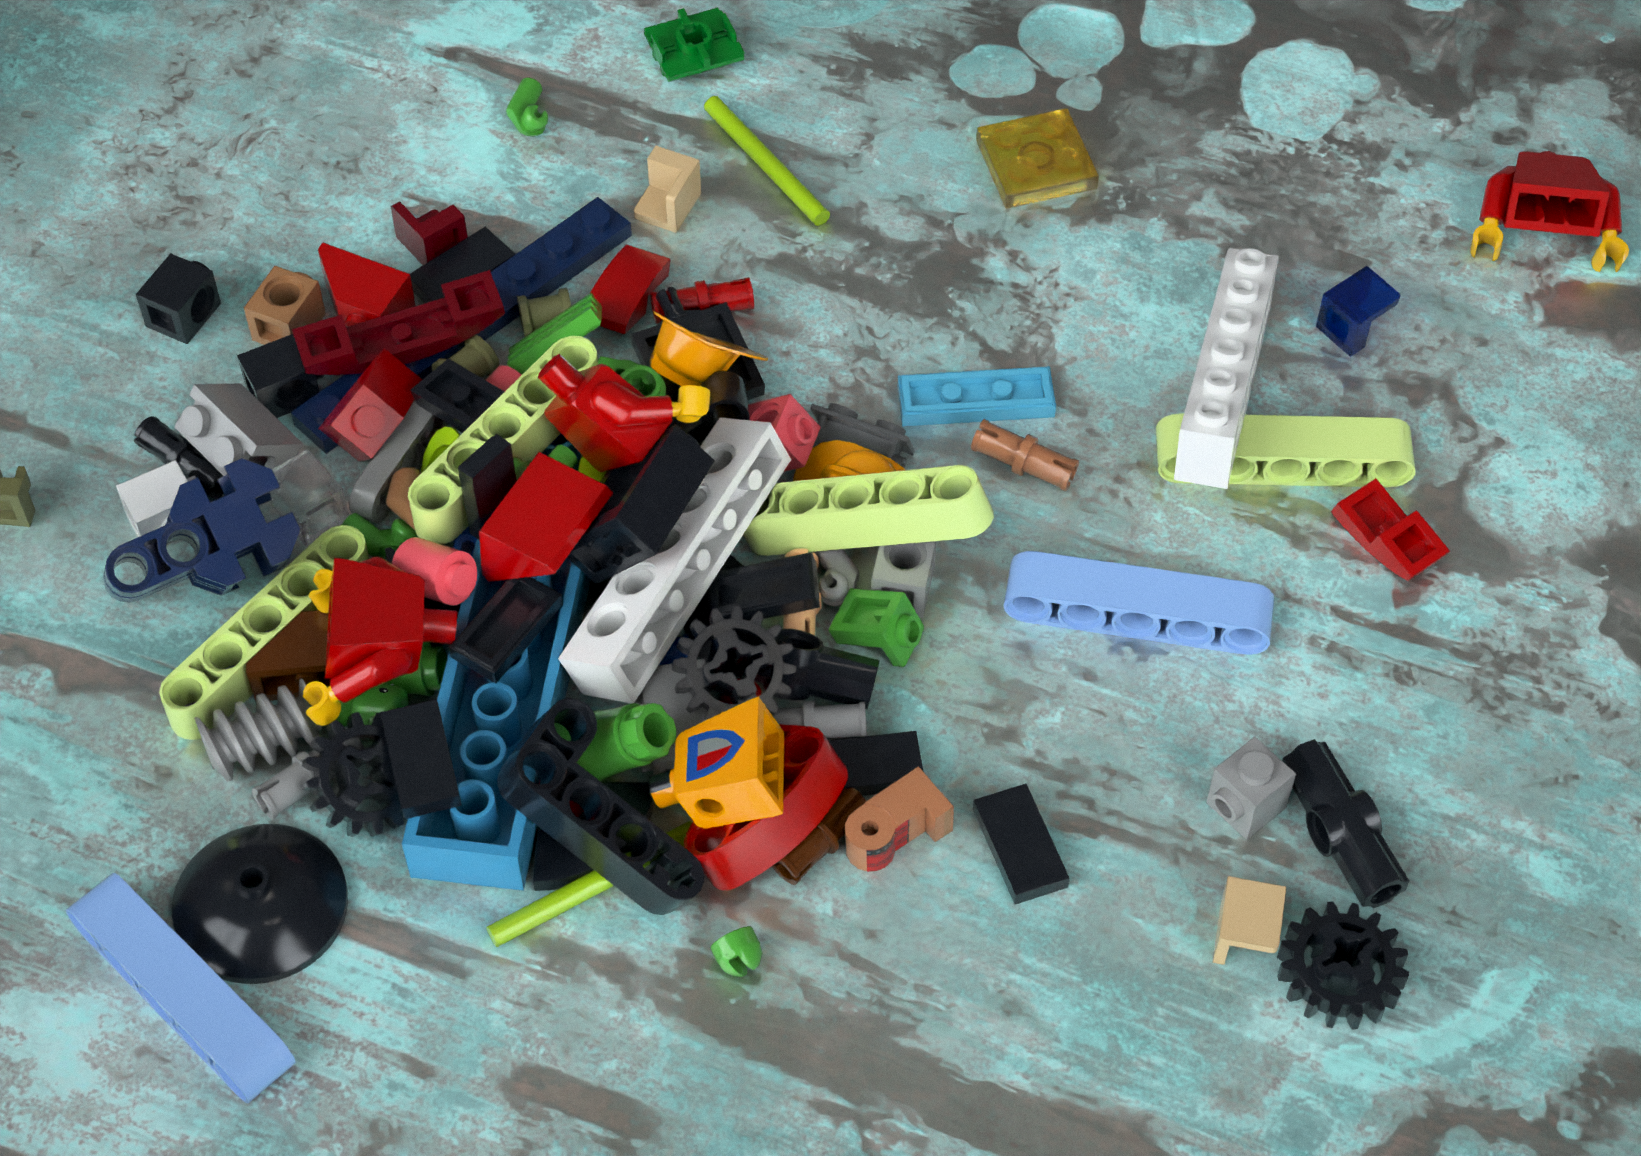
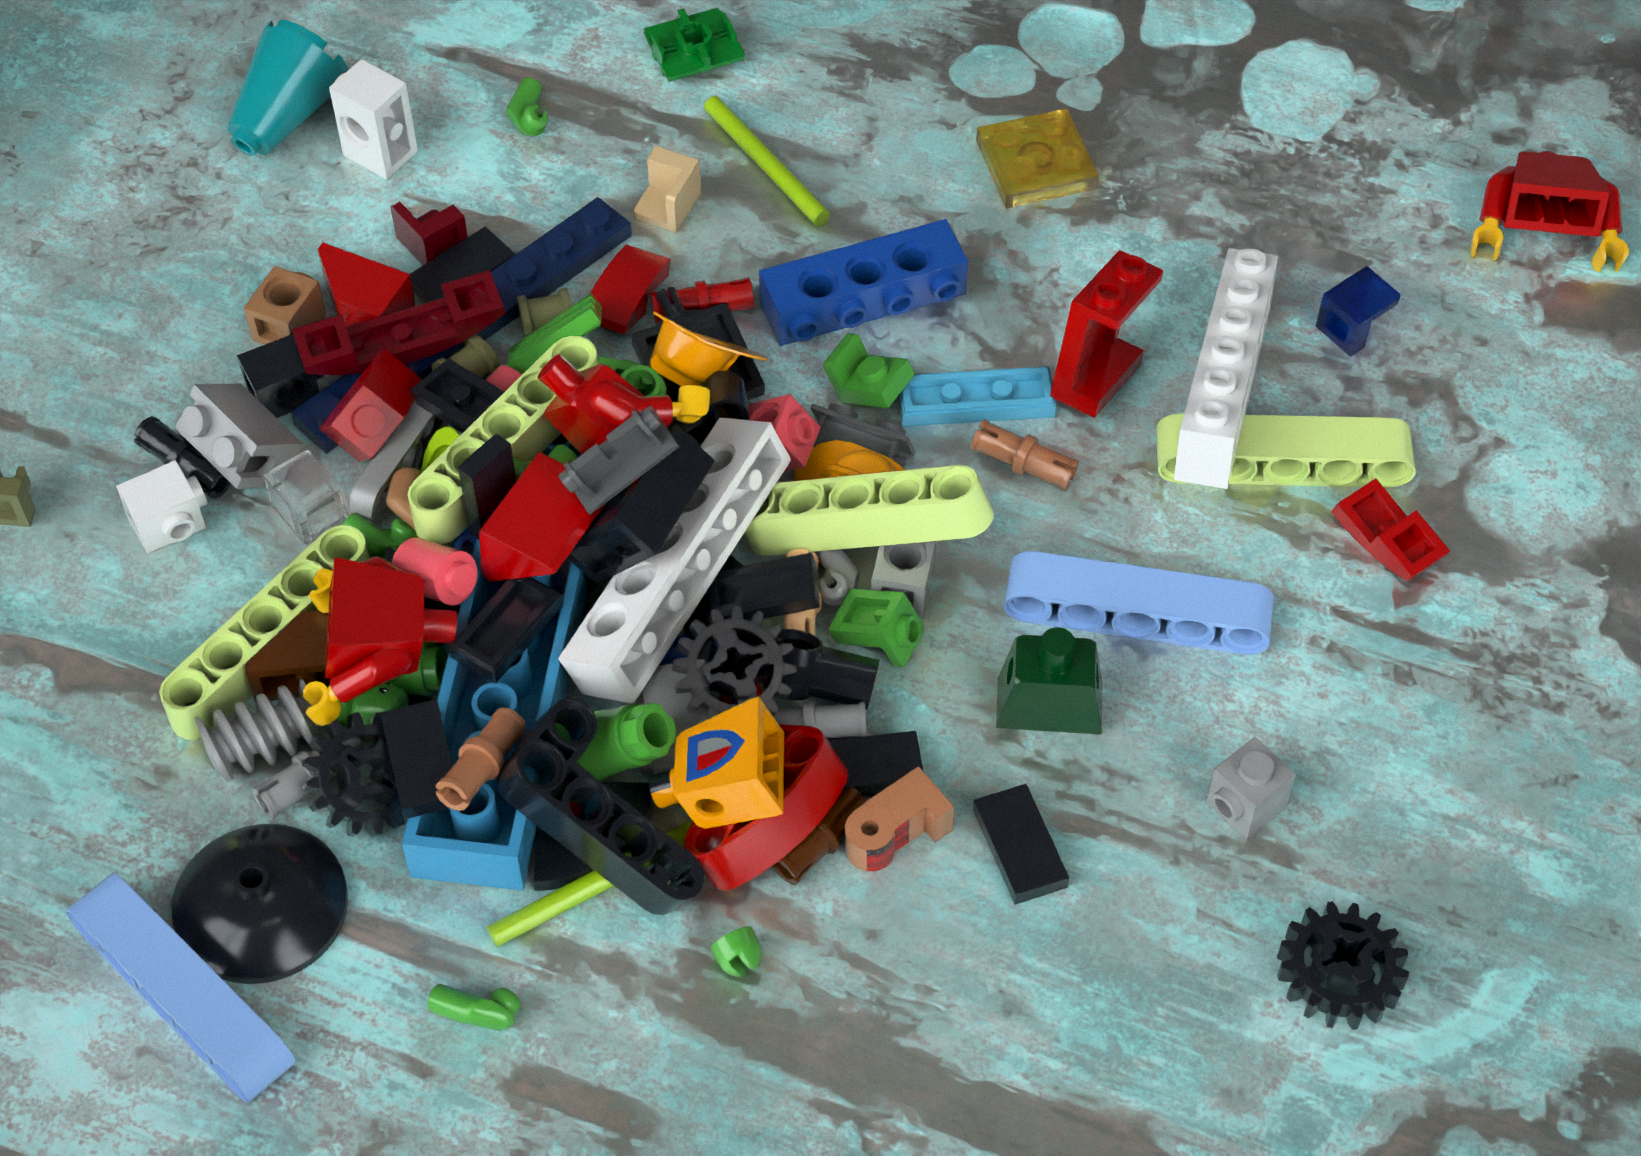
(178, 298): black brick -> none
(216, 531): dark blue connector -> none
(282, 86): none -> teal cone
(373, 118): none -> white brick
(474, 1010): none -> bright green arm
(480, 759): none -> nougat pin
(618, 460): none -> dark grey hinge
(863, 282): none -> blue brick
(865, 377): none -> bright green bracket
(1051, 684): none -> dark green torso
(1092, 357): none -> red panel
(1249, 917): tan panel -> none
(1345, 825): black piece -> none

